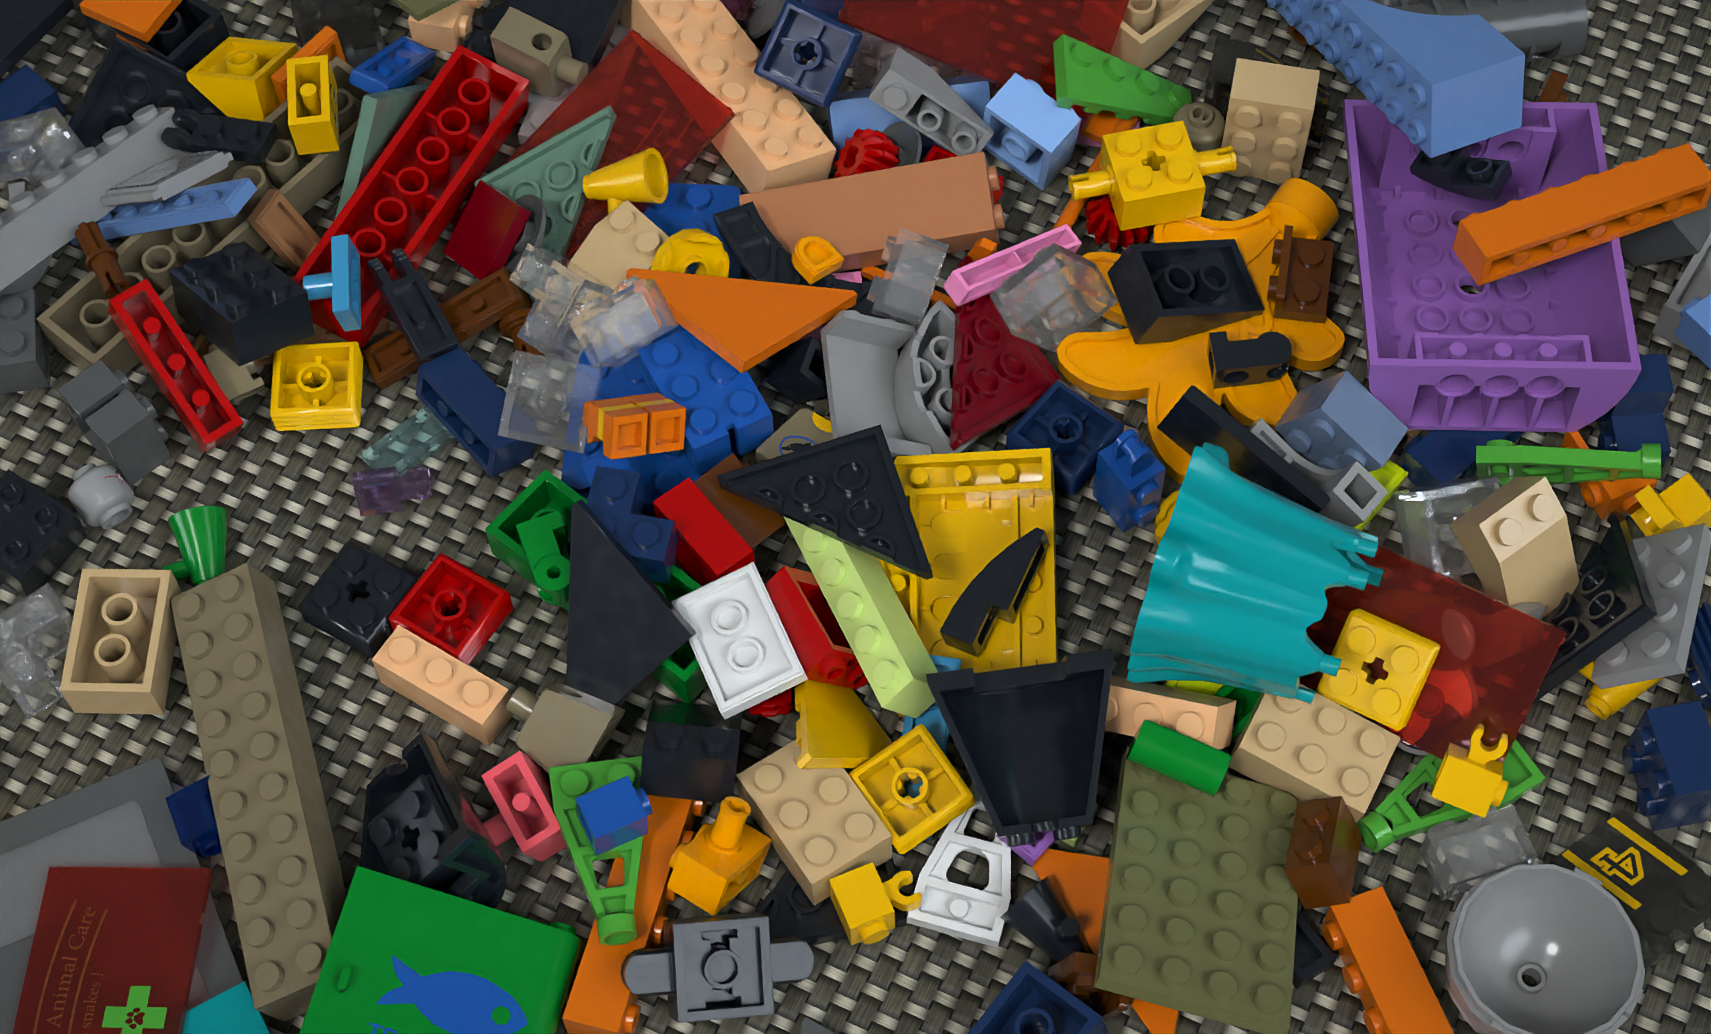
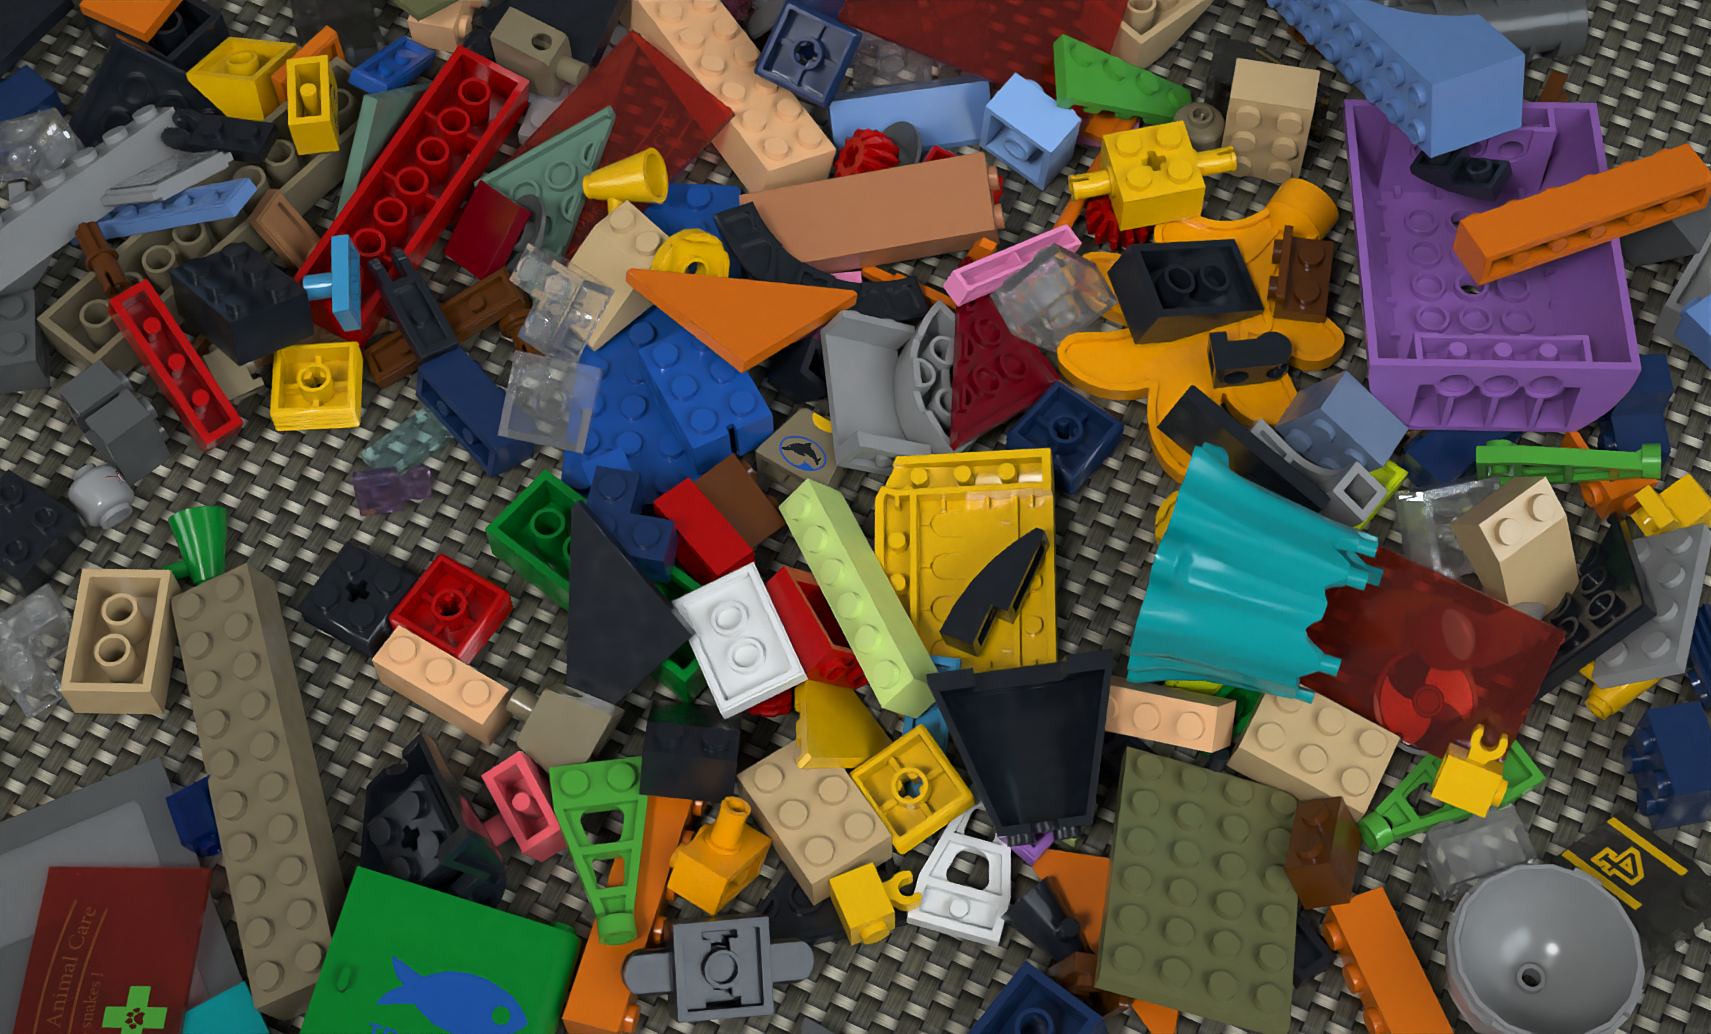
(548, 567): green leg -> none
(613, 814): blue brick -> none
(622, 323): clear brick -> none
(635, 425): orange hips -> none
(815, 258): light orange tile -> none
(842, 491): black tile -> none
(908, 278): clear brick -> none
(929, 104): light grey slope -> none
(1129, 481): blue brick -> none
(1178, 757): green brick -> none
(1405, 657): yellow brick -> none

